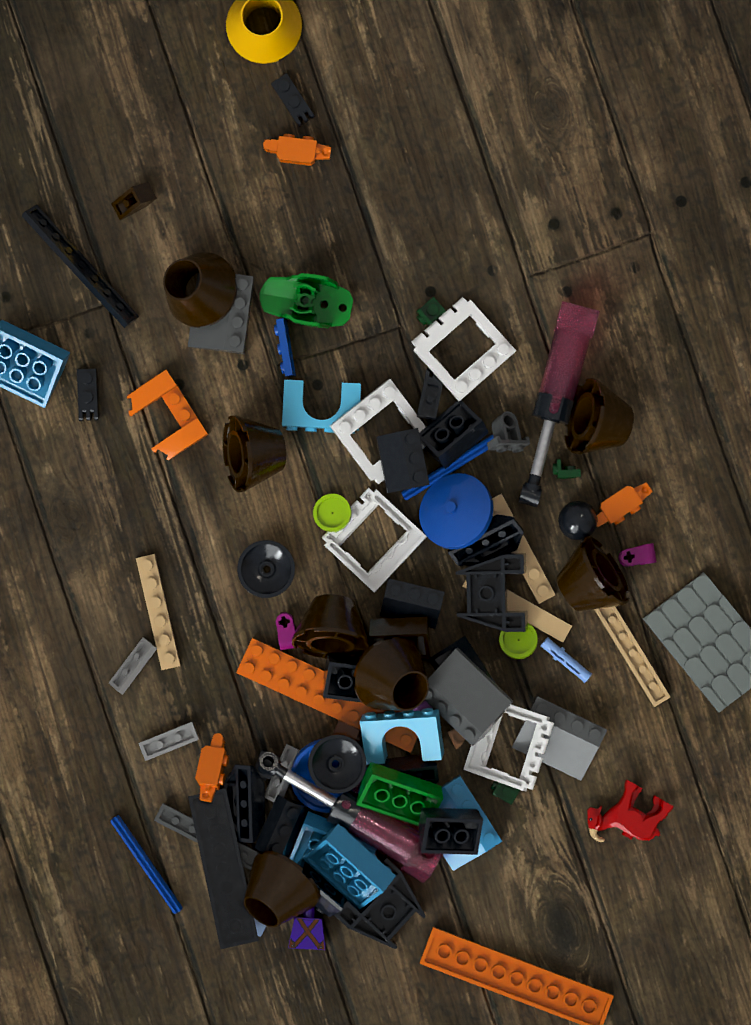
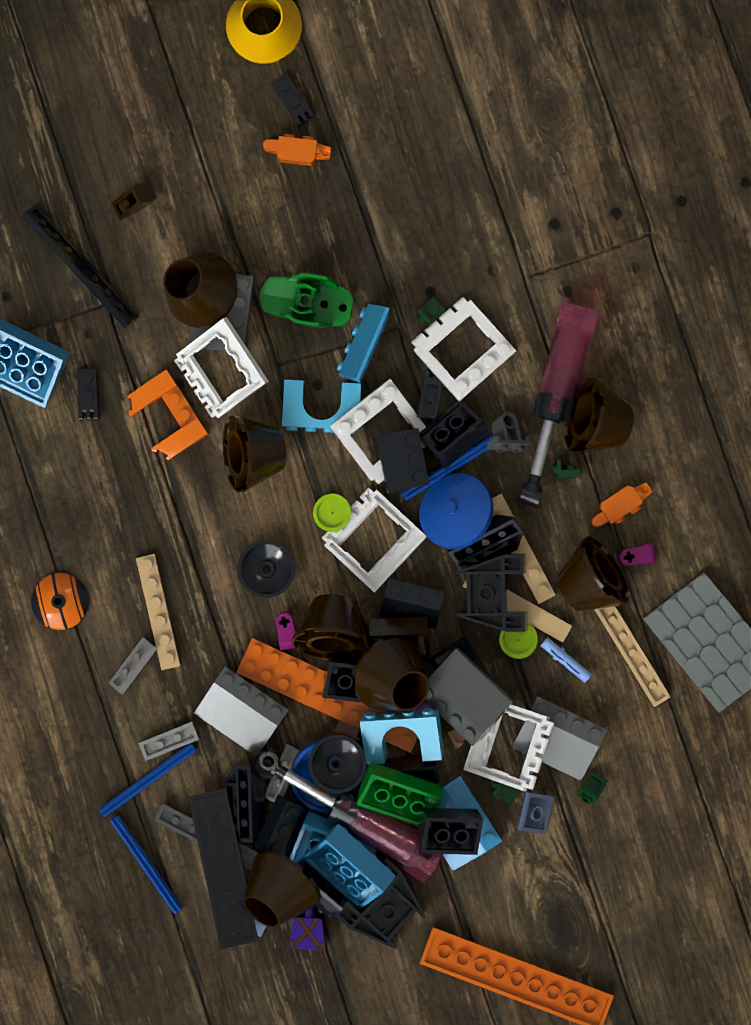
(73, 596): none -> orange dish
(147, 779): none -> blue axle
(211, 768): orange hinge -> none
(241, 711): none -> slope
(244, 363): none -> white hinge
(284, 347): blue plate -> none
(364, 343): none -> dark azure slope
(535, 812): none -> sand blue slope
(577, 520): black piece -> none
(592, 788): none -> dark green bracket
(628, 818): red animal -> none

